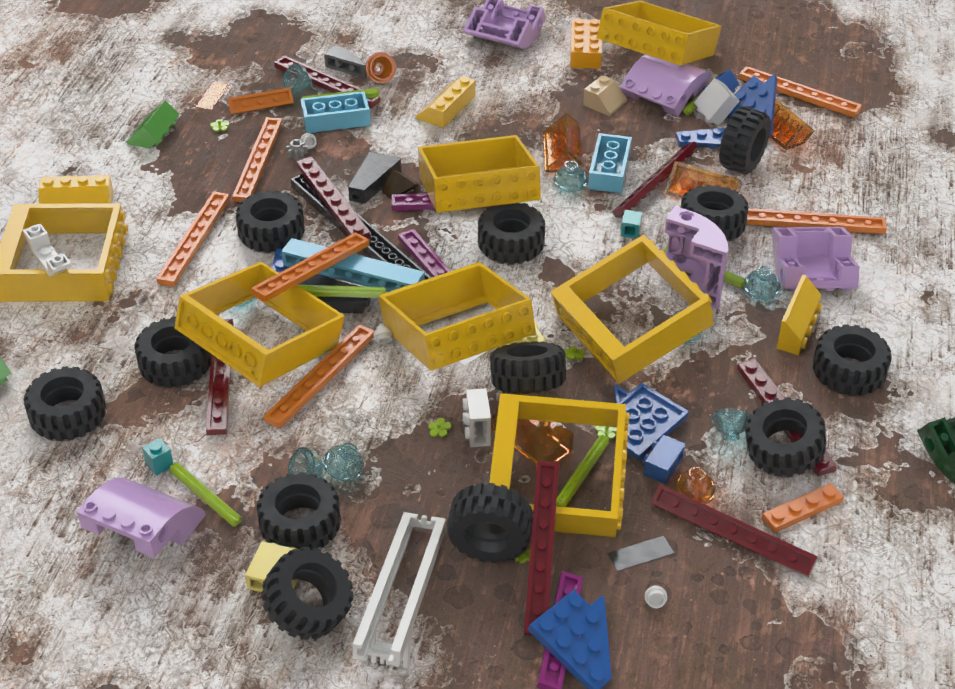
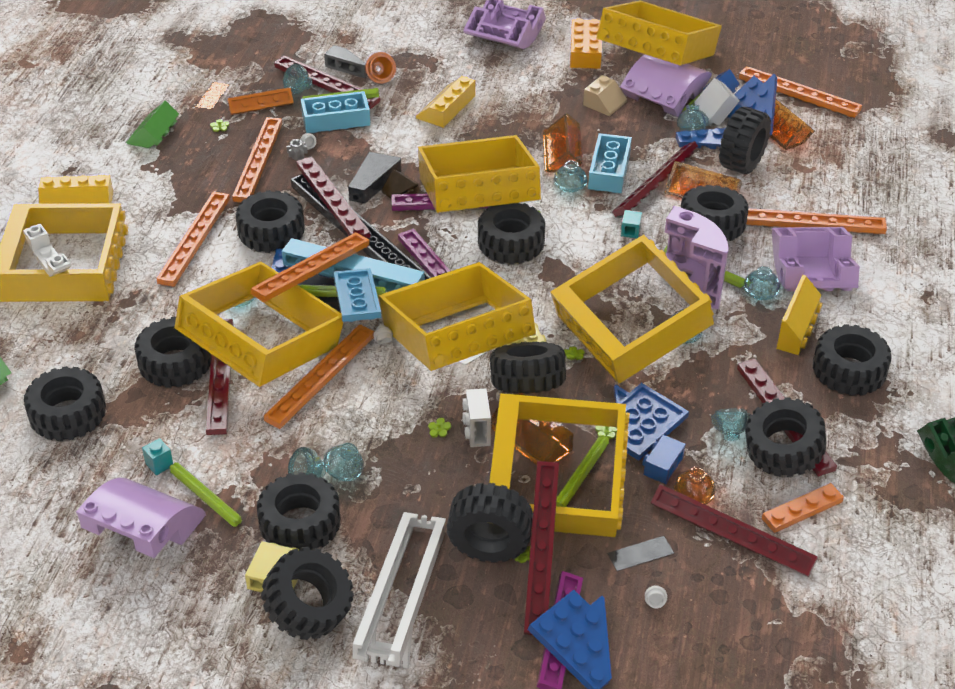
(357, 295): none -> dark azure plate
(692, 118): none -> clear light blue piece

